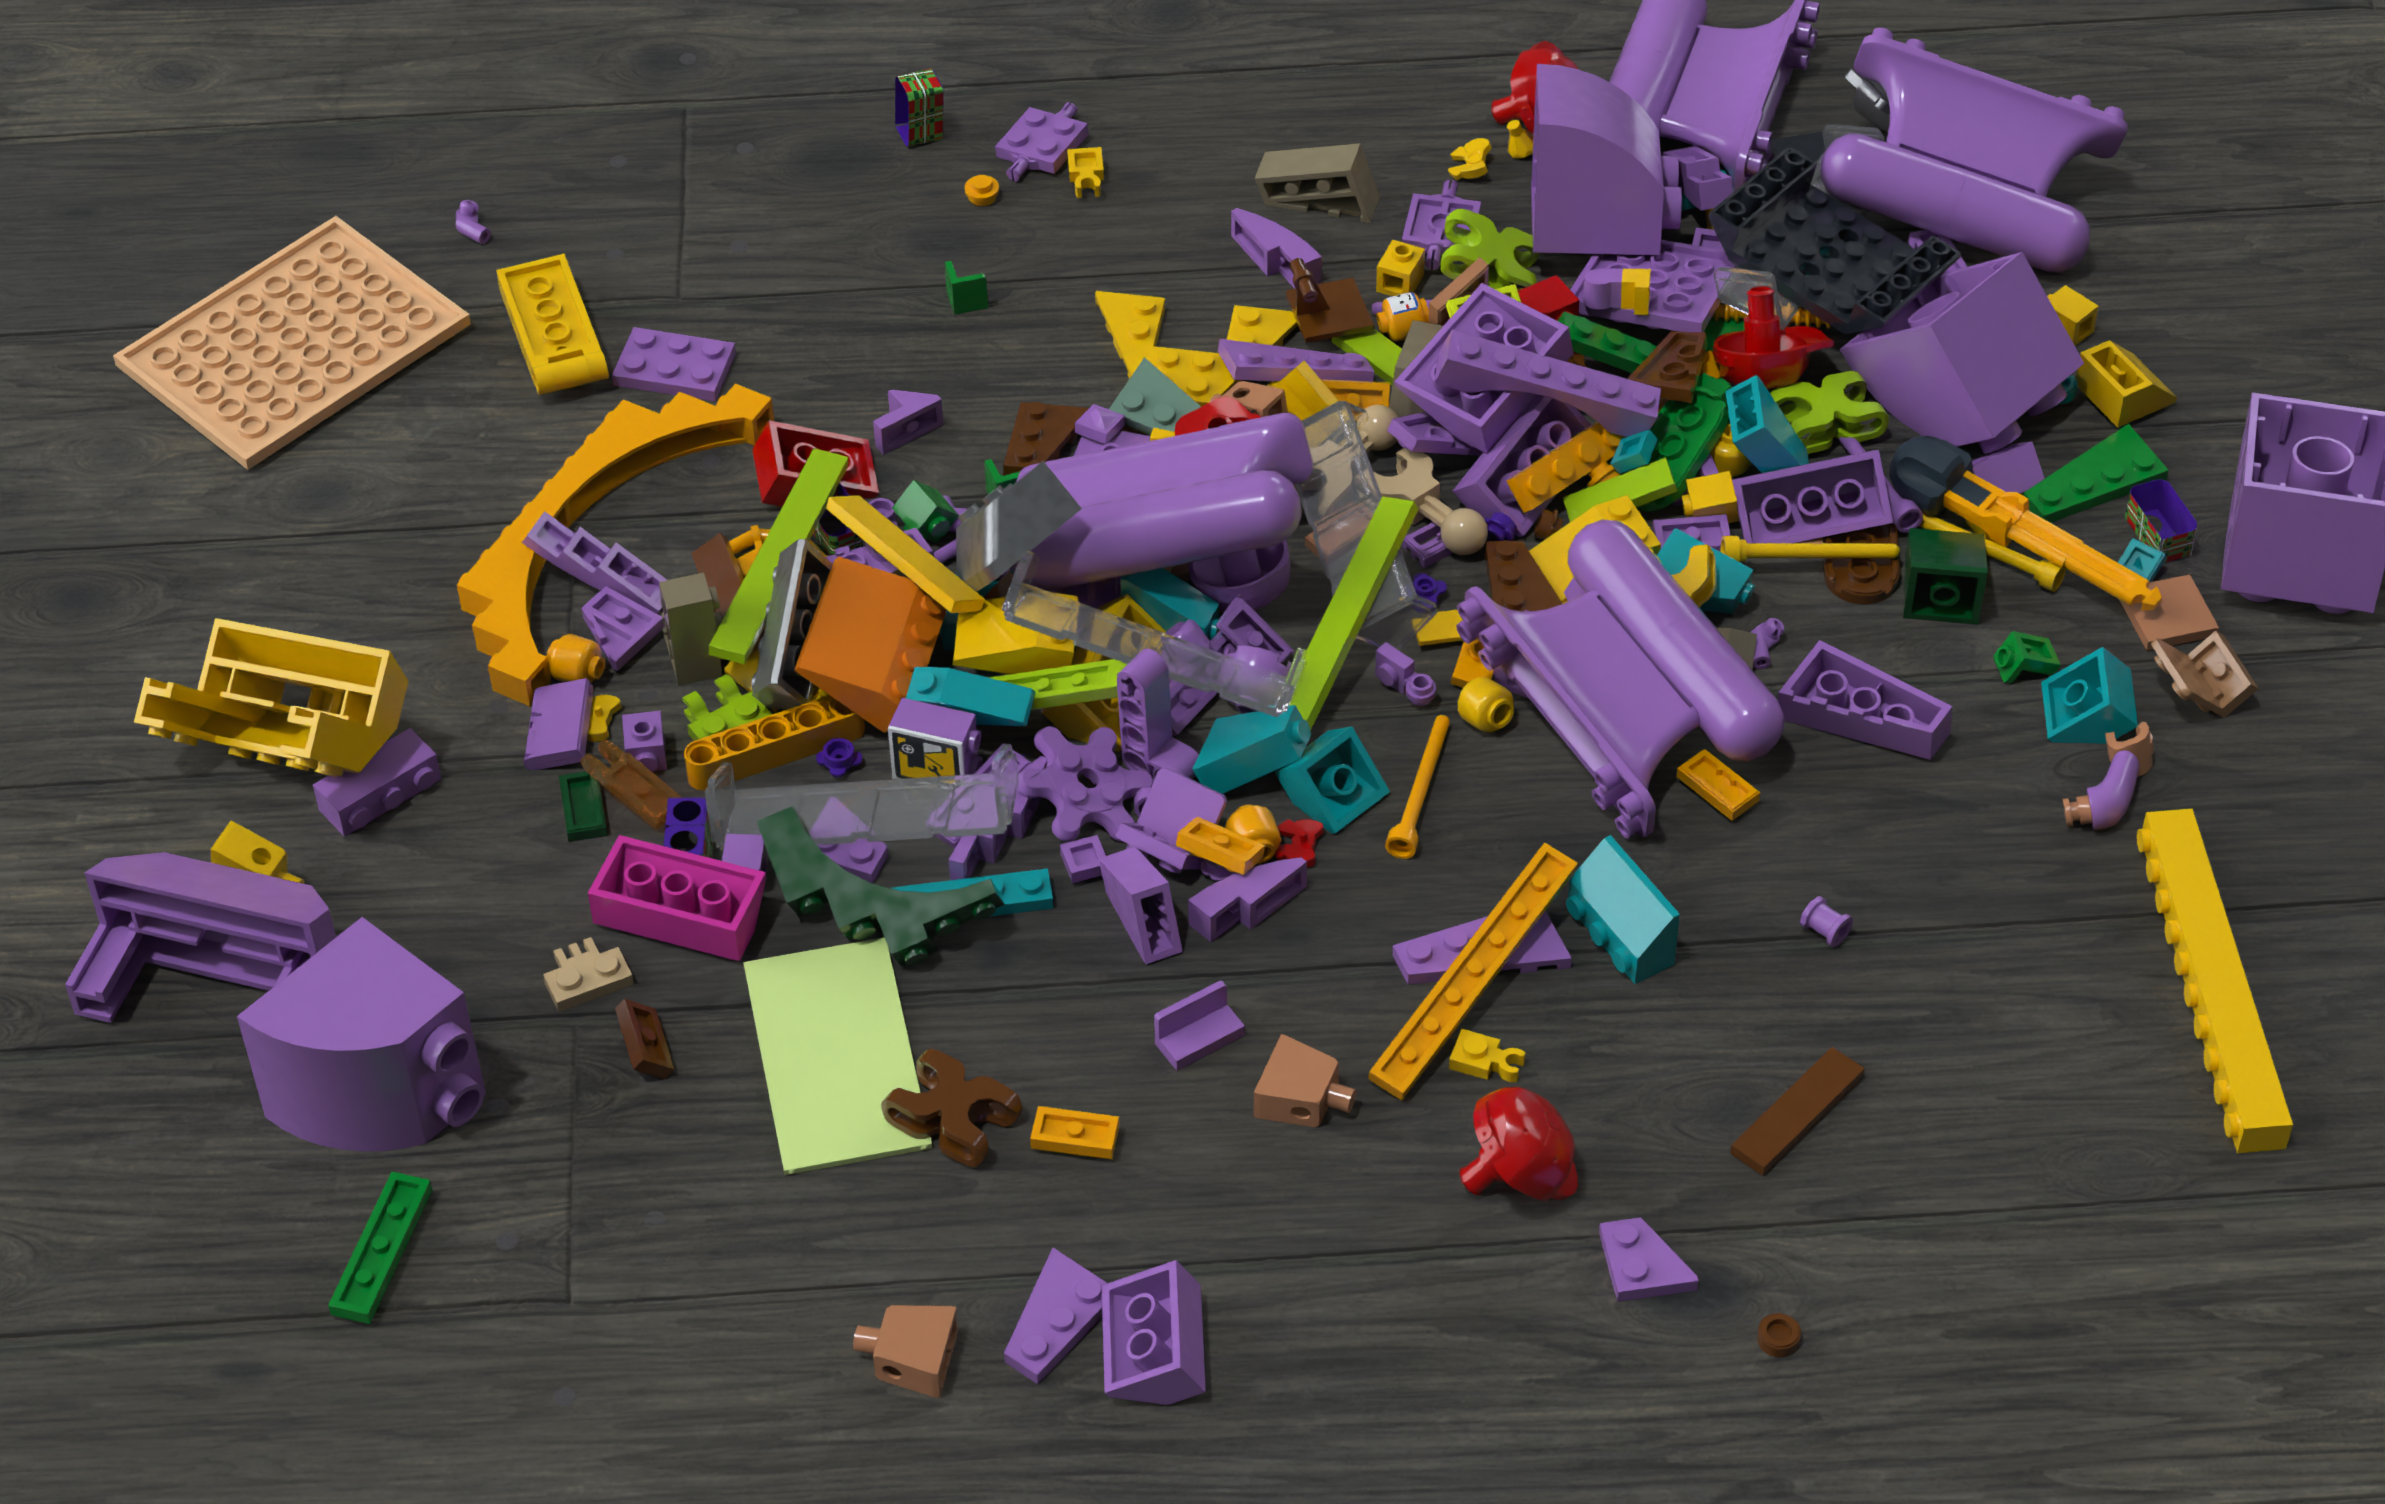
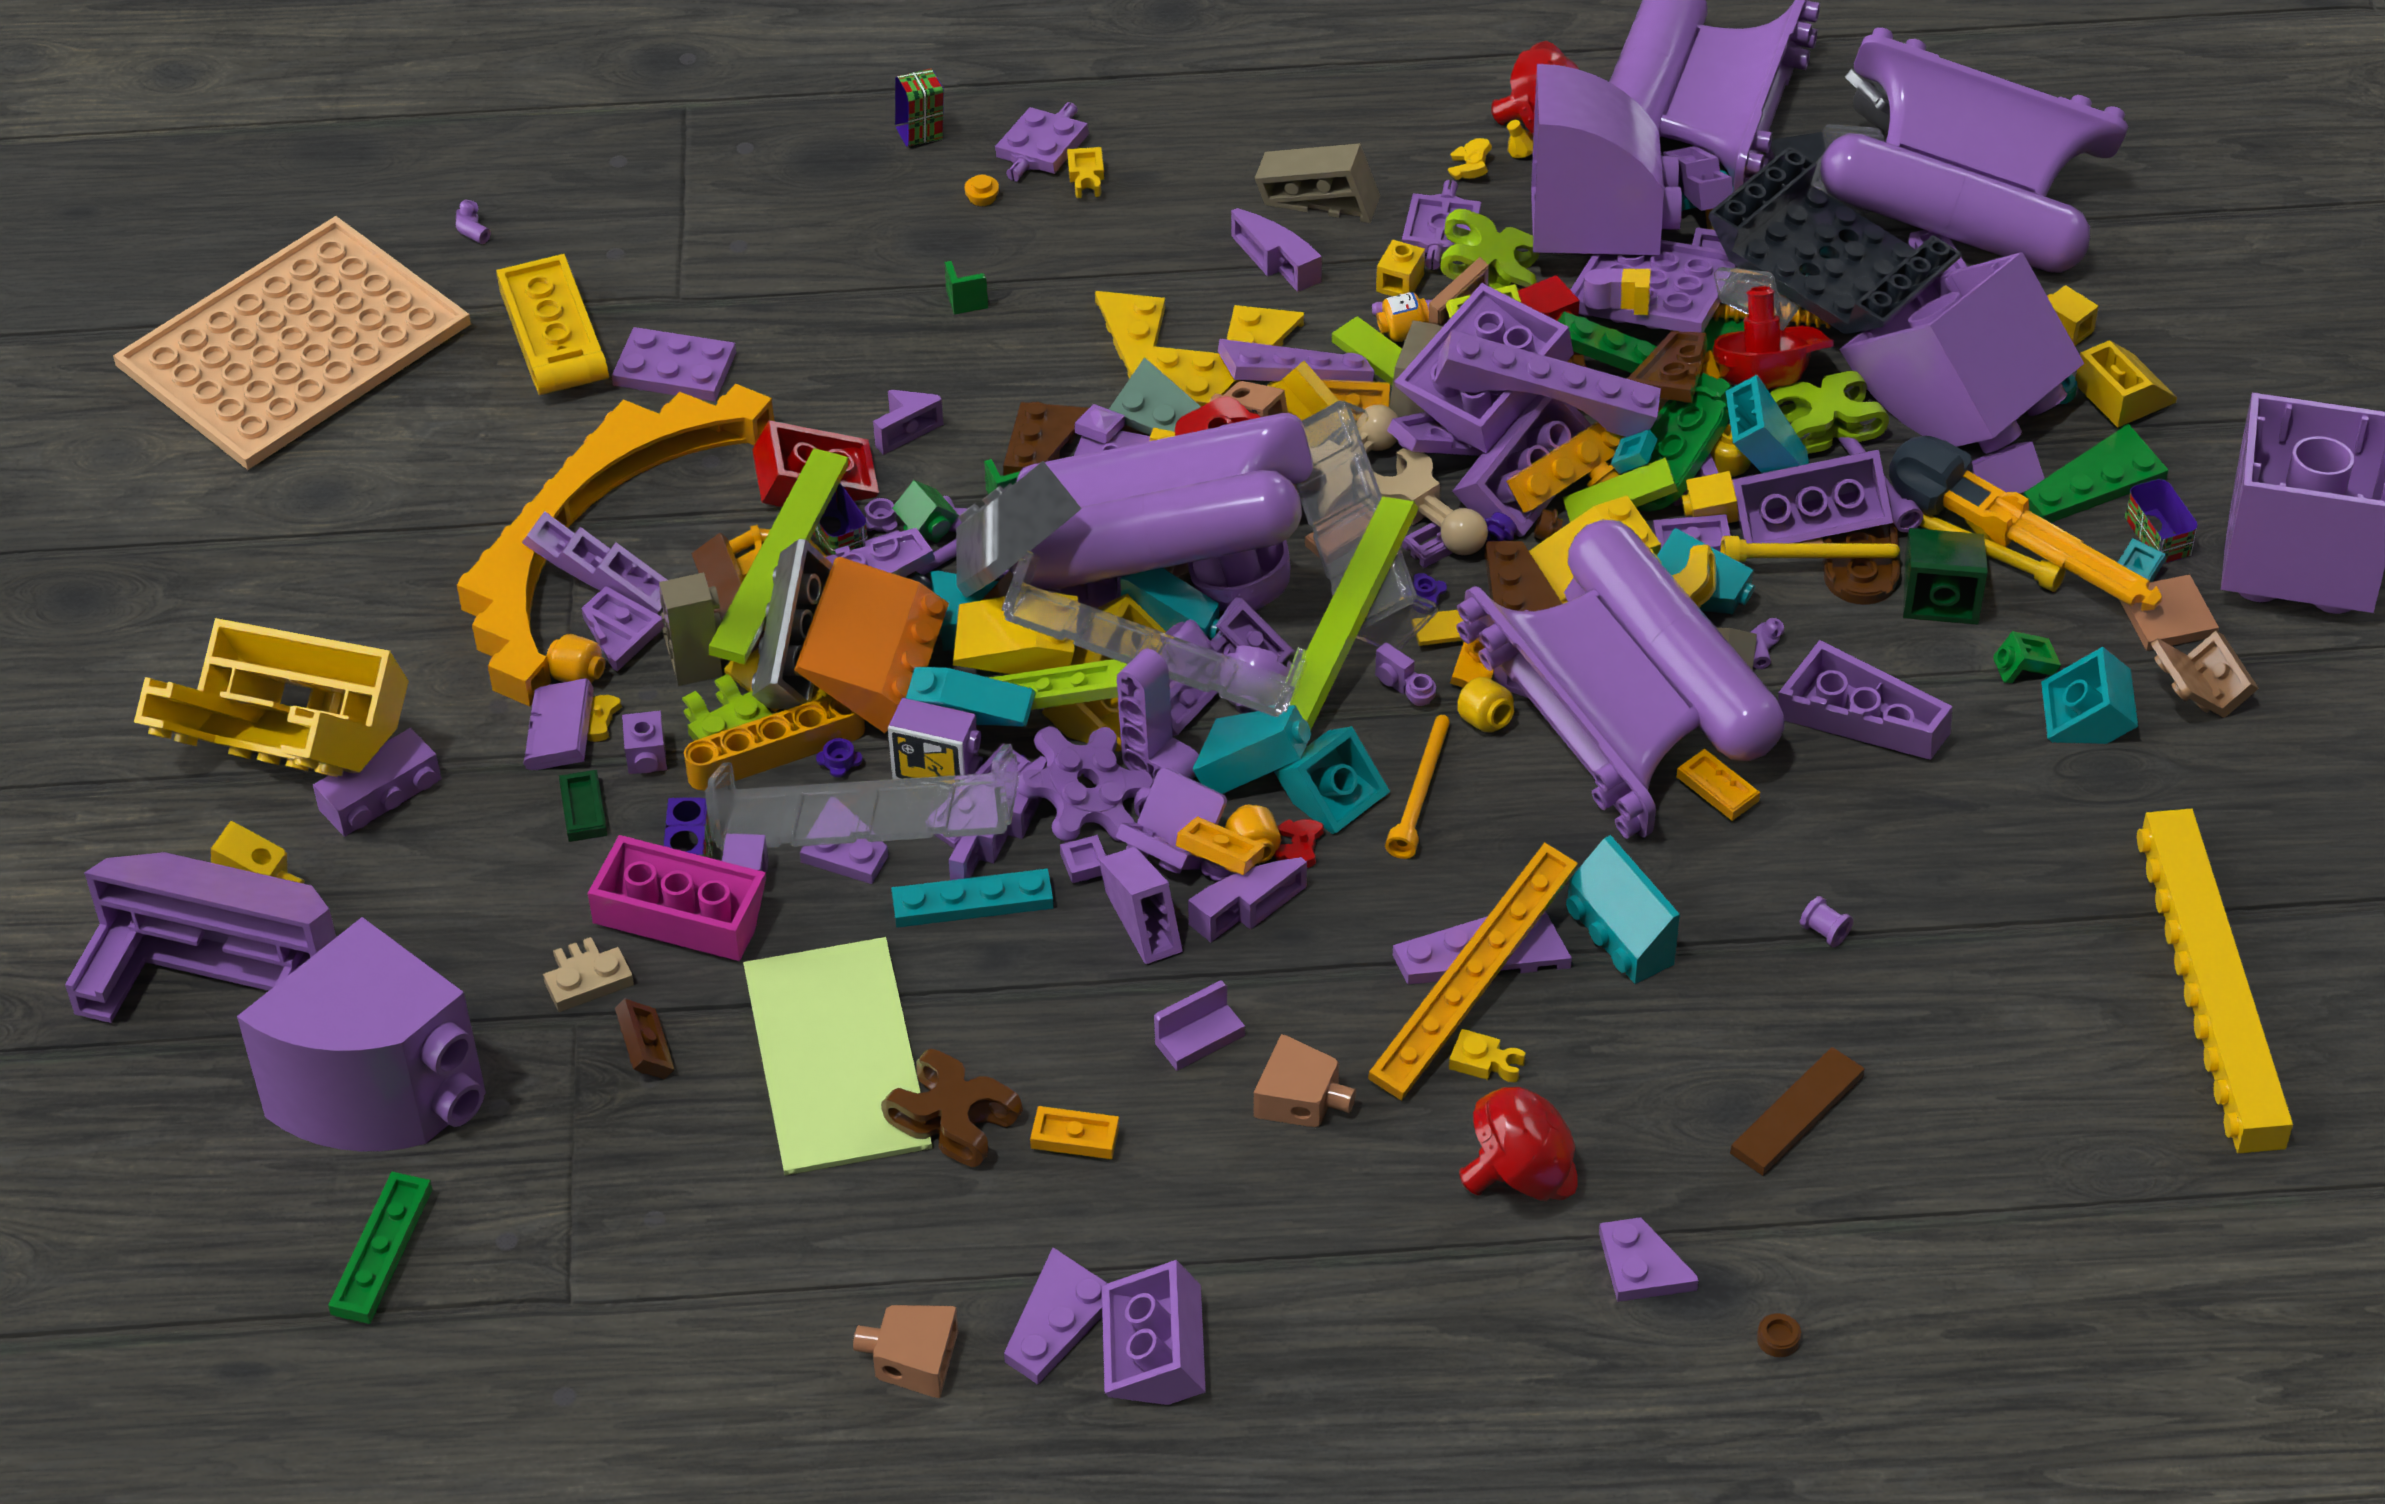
(631, 783): clear orange hinge -> none
(860, 907): dark green arch -> none
(905, 554): yellow tile -> none
(1326, 308): reddish brown plate -> none
(2110, 799): piece -> none

